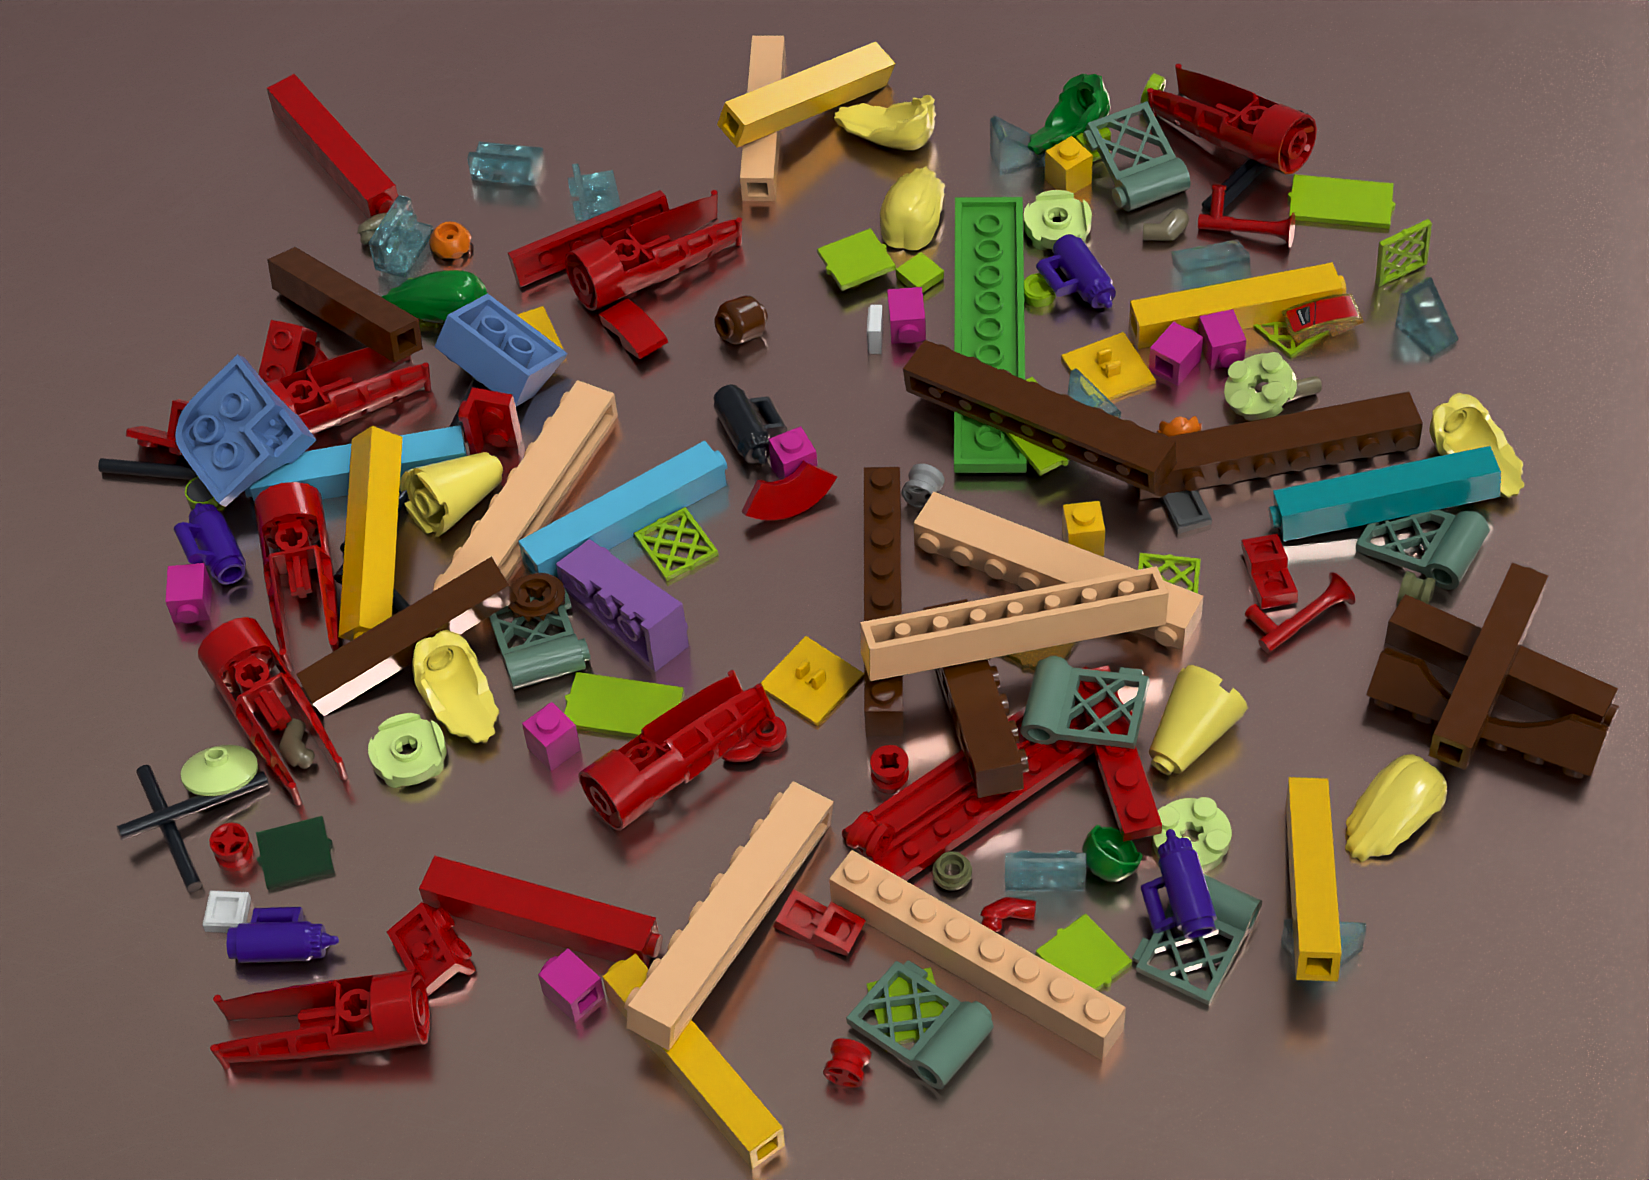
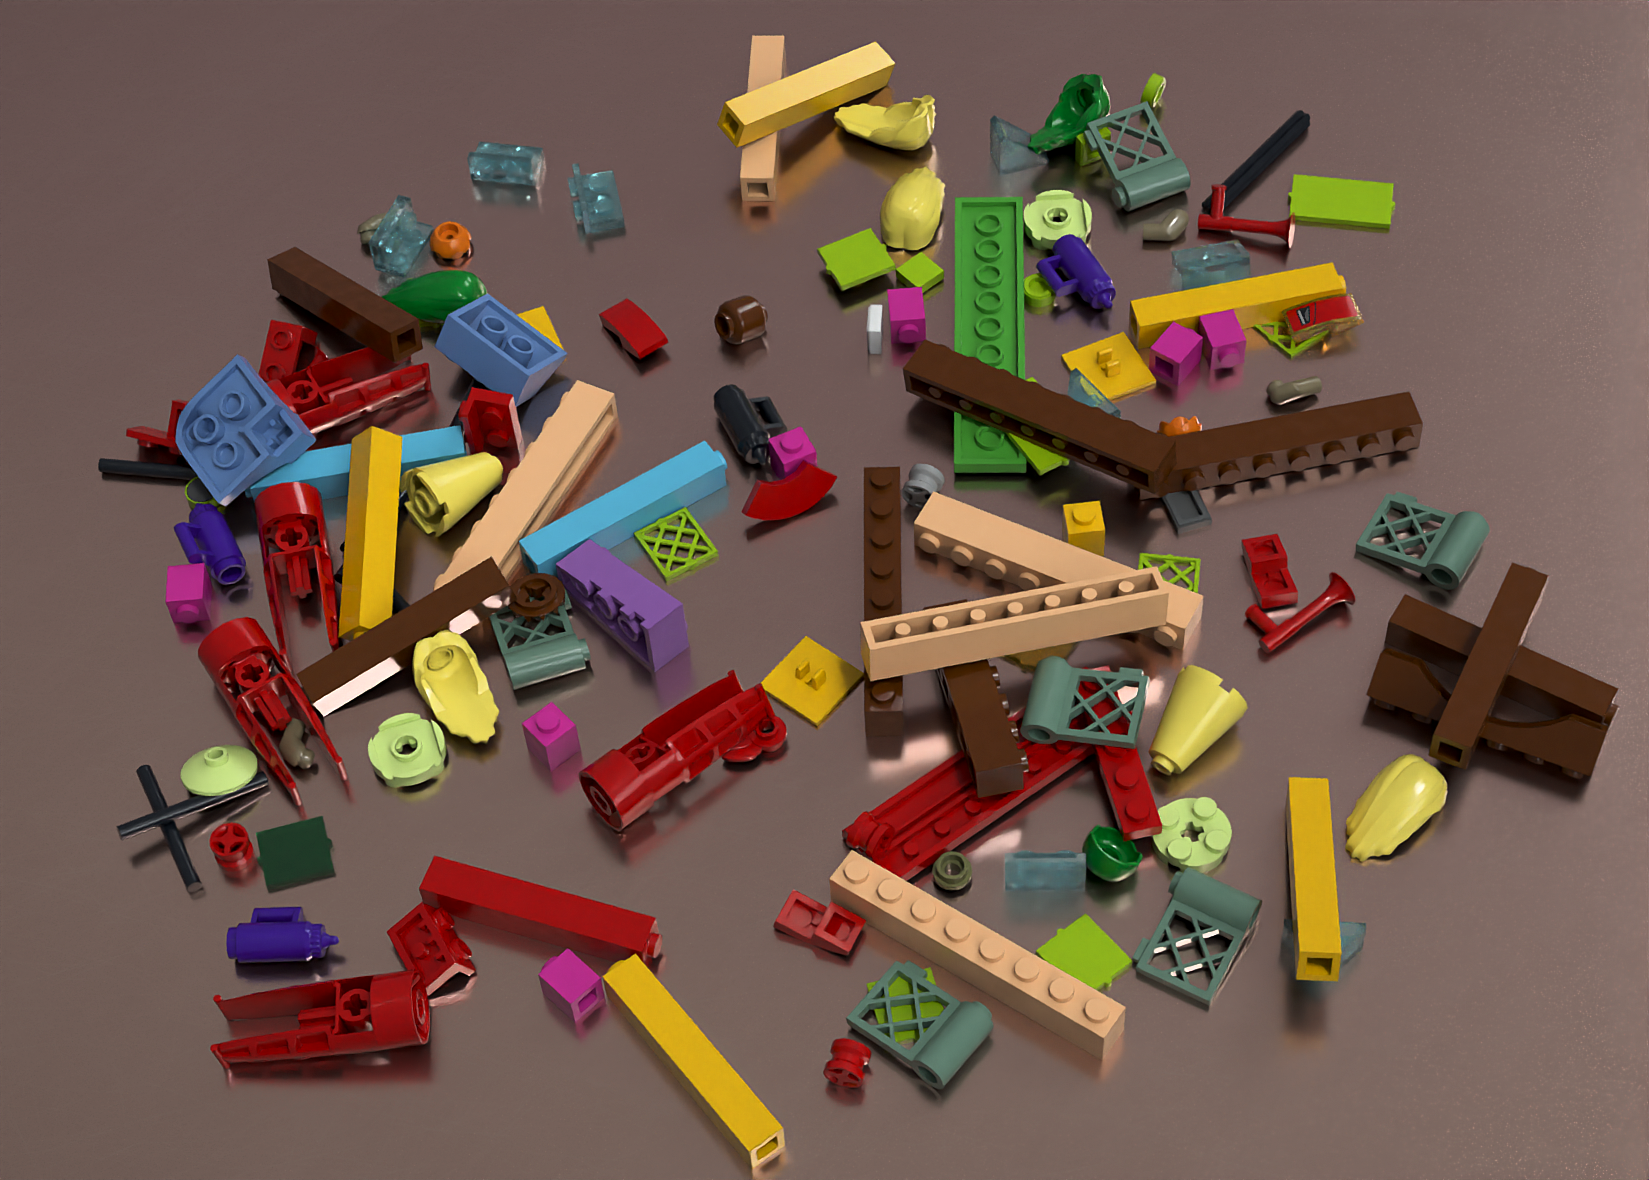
(226, 910): white tile -> none
(332, 146): red brick -> none
(549, 253): red plate -> none
(618, 704): lime piece -> none
(648, 252): red piece -> none
(728, 916): light nougat brick -> none
(889, 779): red wheel -> none
(1007, 907): red arm -> none
(1068, 166): yellow brick -> none
(1185, 889): dark purple piece -> none
(1237, 120): red piece -> none
(1250, 372): yellowish green plate -> none
(1385, 493): teal brick -> none
(1417, 588): olive wheel -> none
(1423, 228): lime window -> none
(1424, 318): clear light blue slope -> none
(1466, 426): light yellow hair -> none

